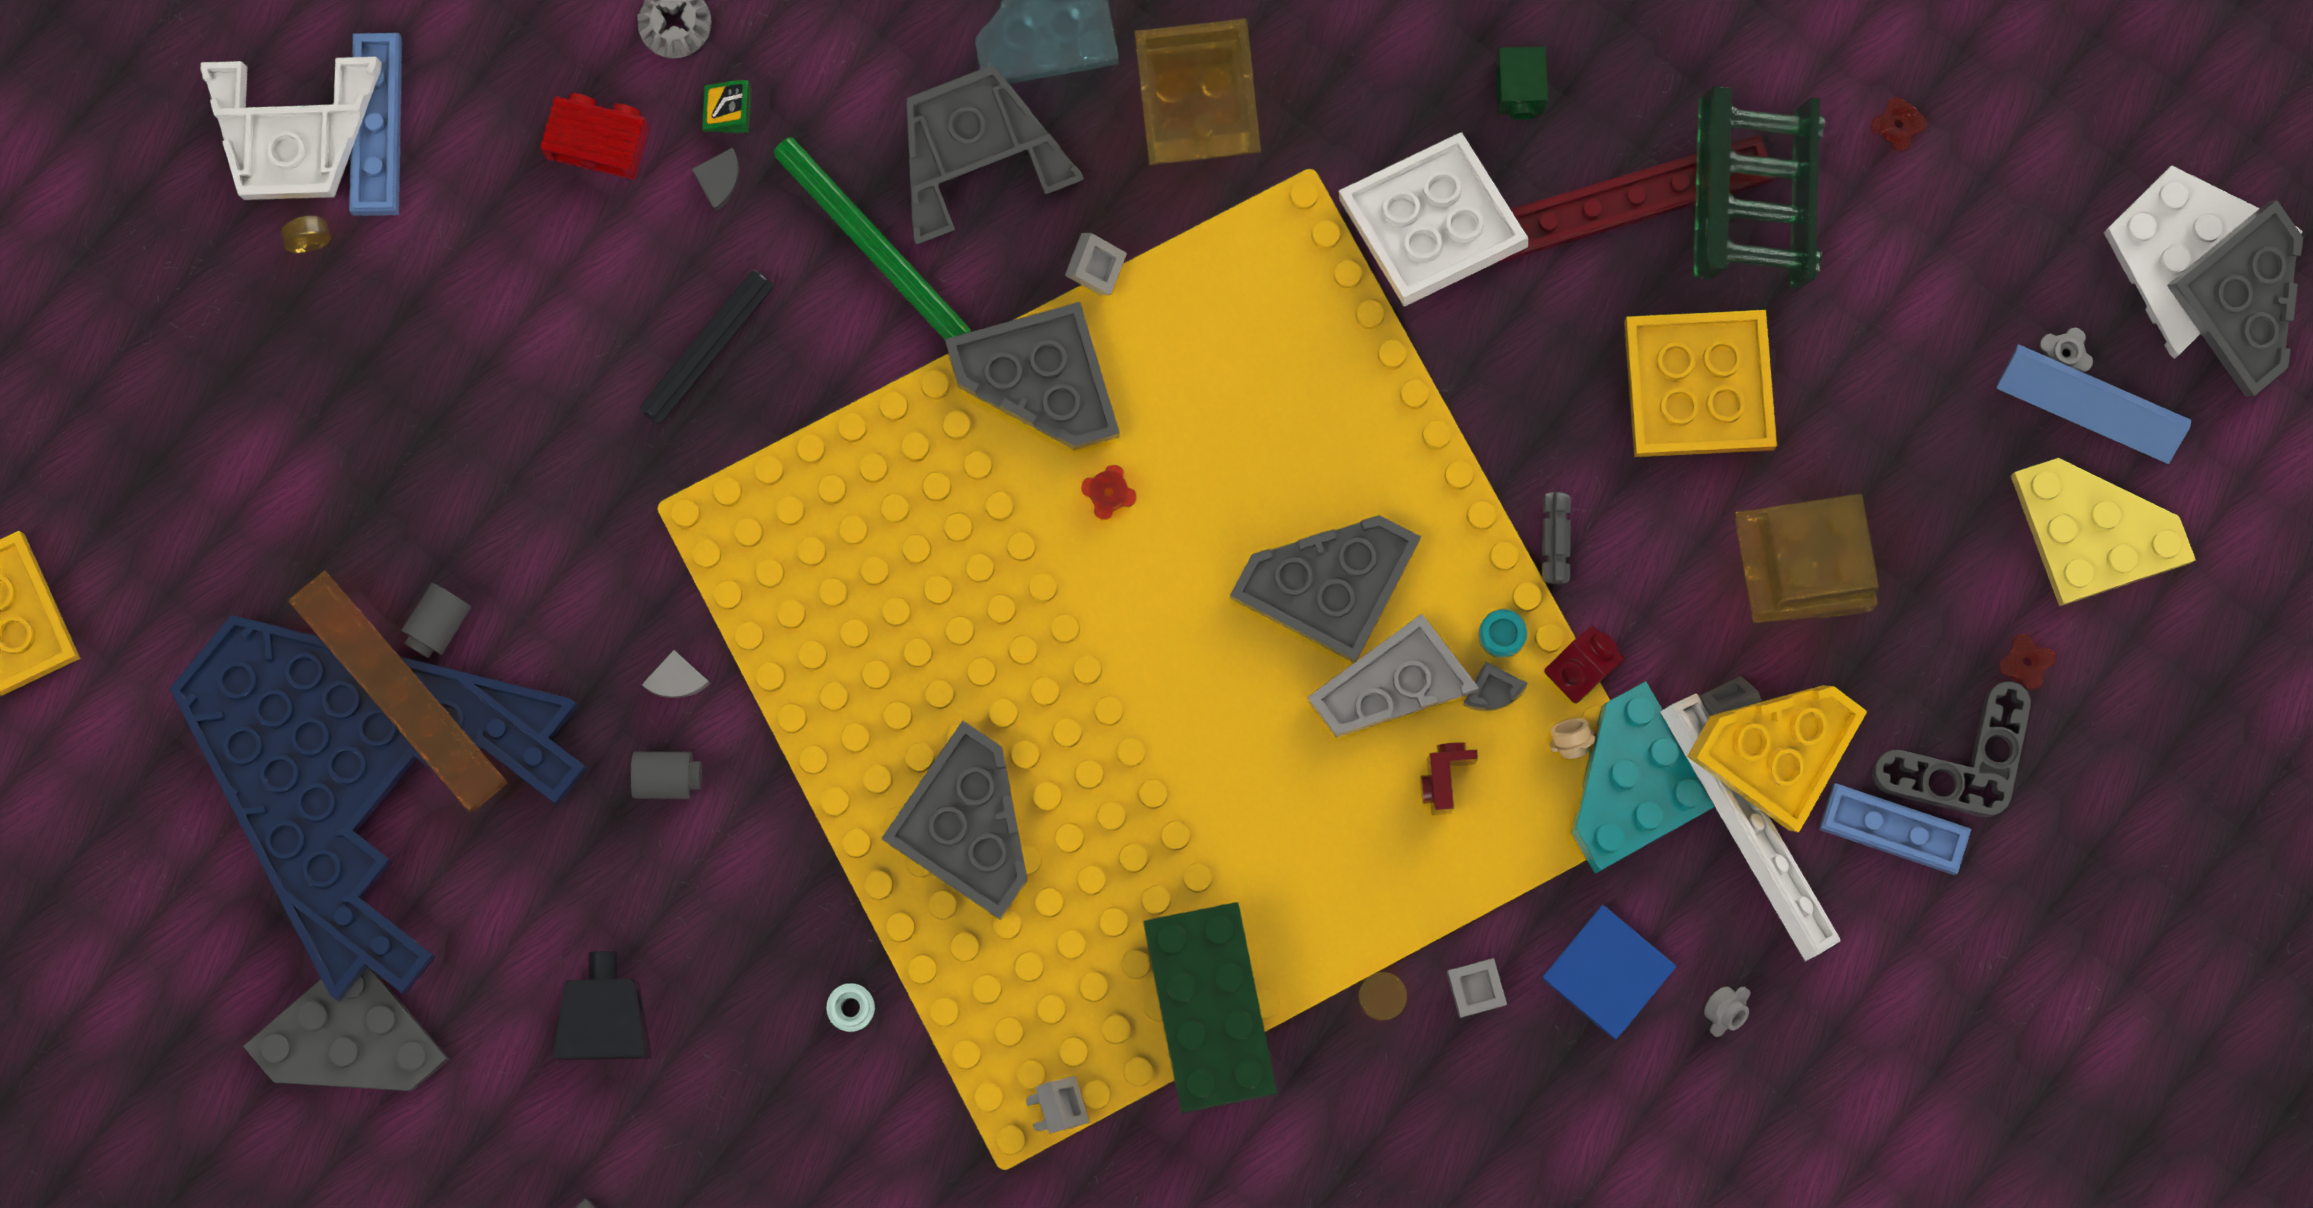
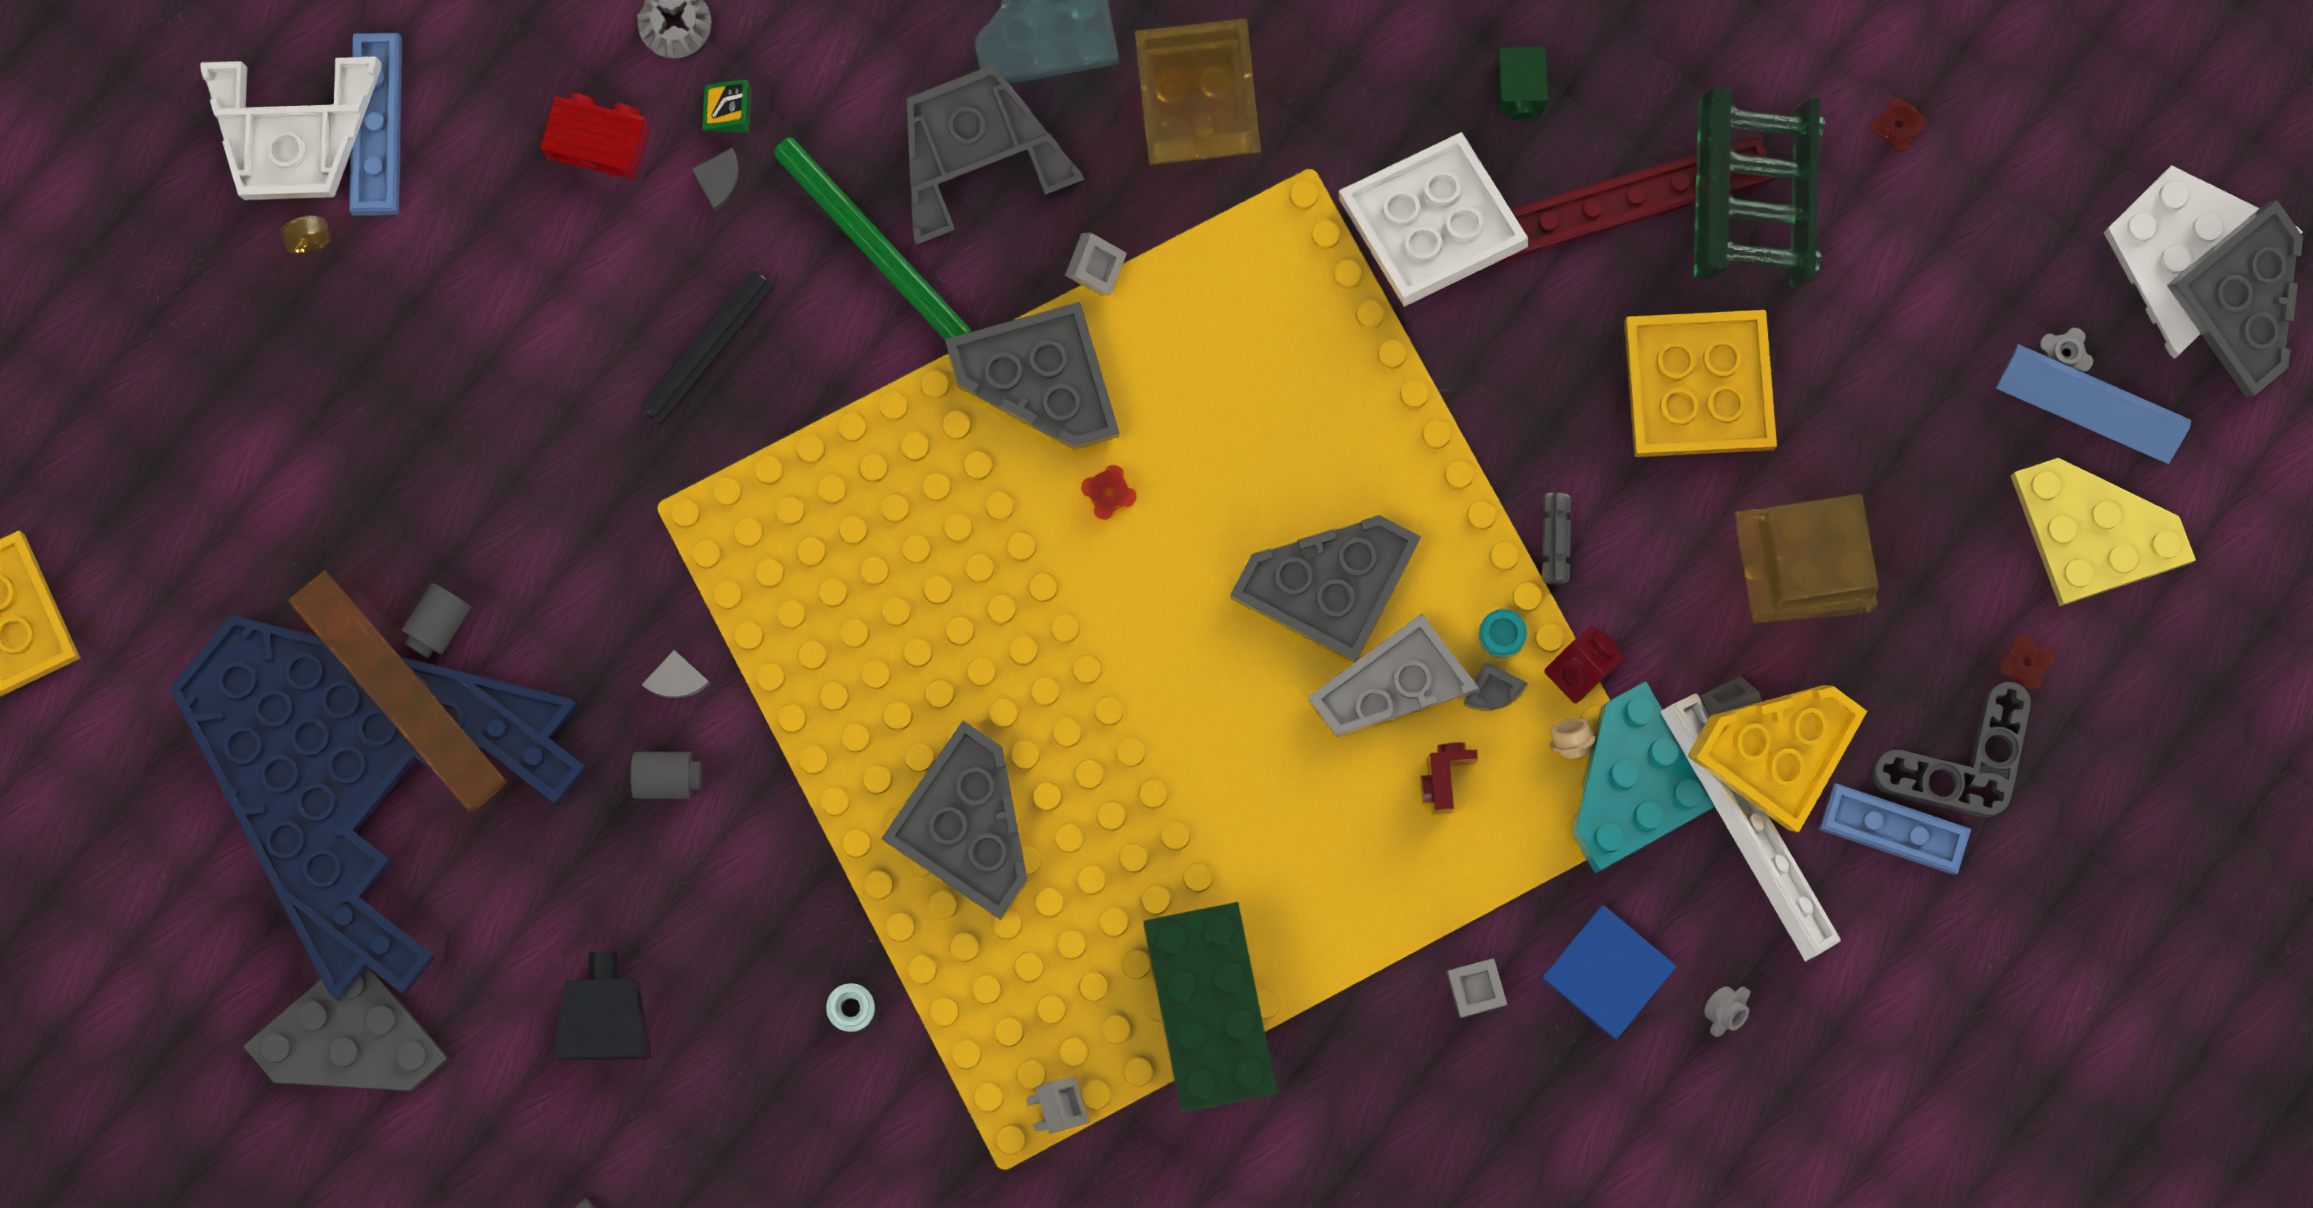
(1382, 996): clear yellow tile -> none

